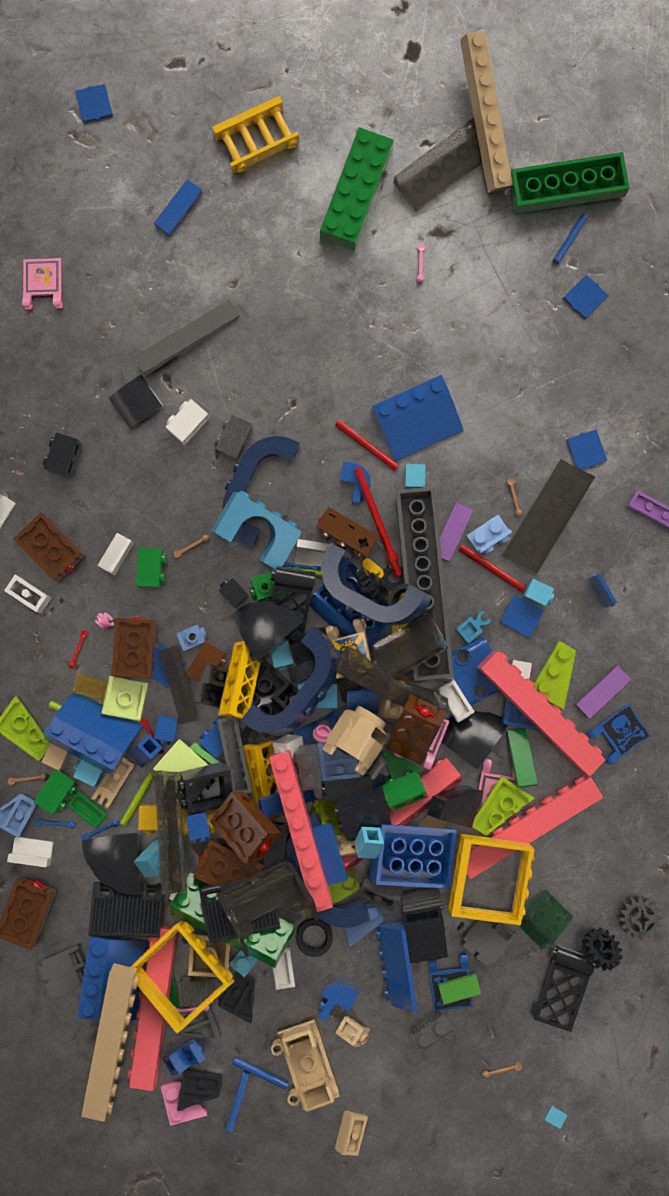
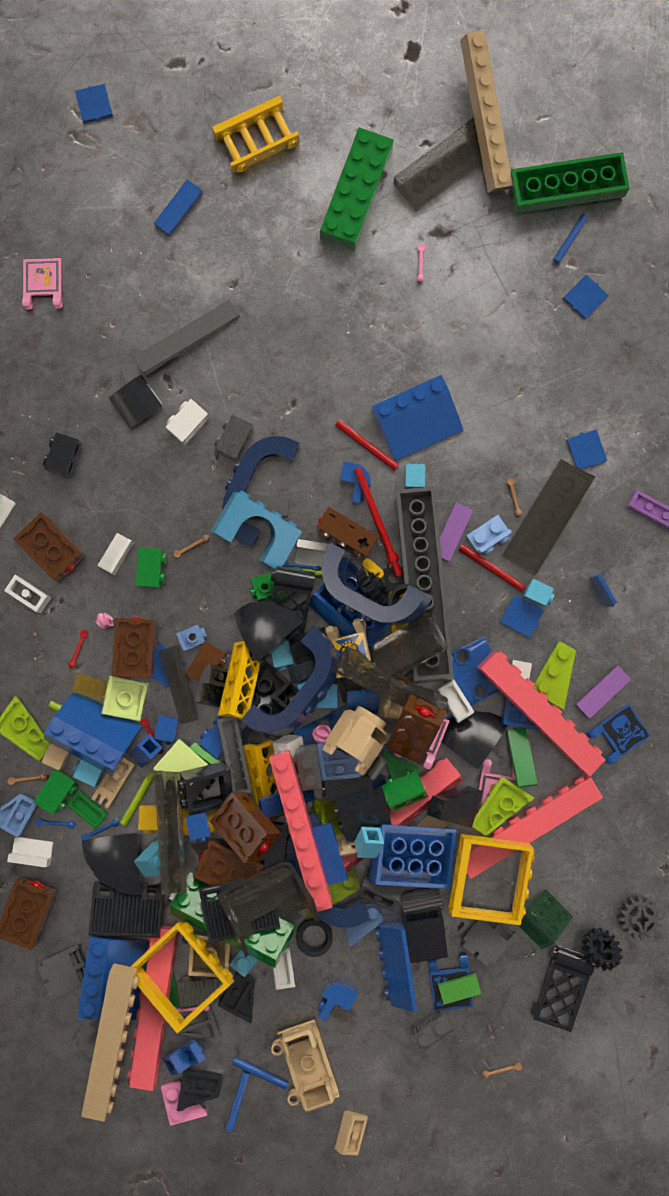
(233, 592): black brick -> none
(353, 1032): tan bracket -> none
(471, 628): dark azure plate -> none
(555, 1117): medium azure sticker -> none

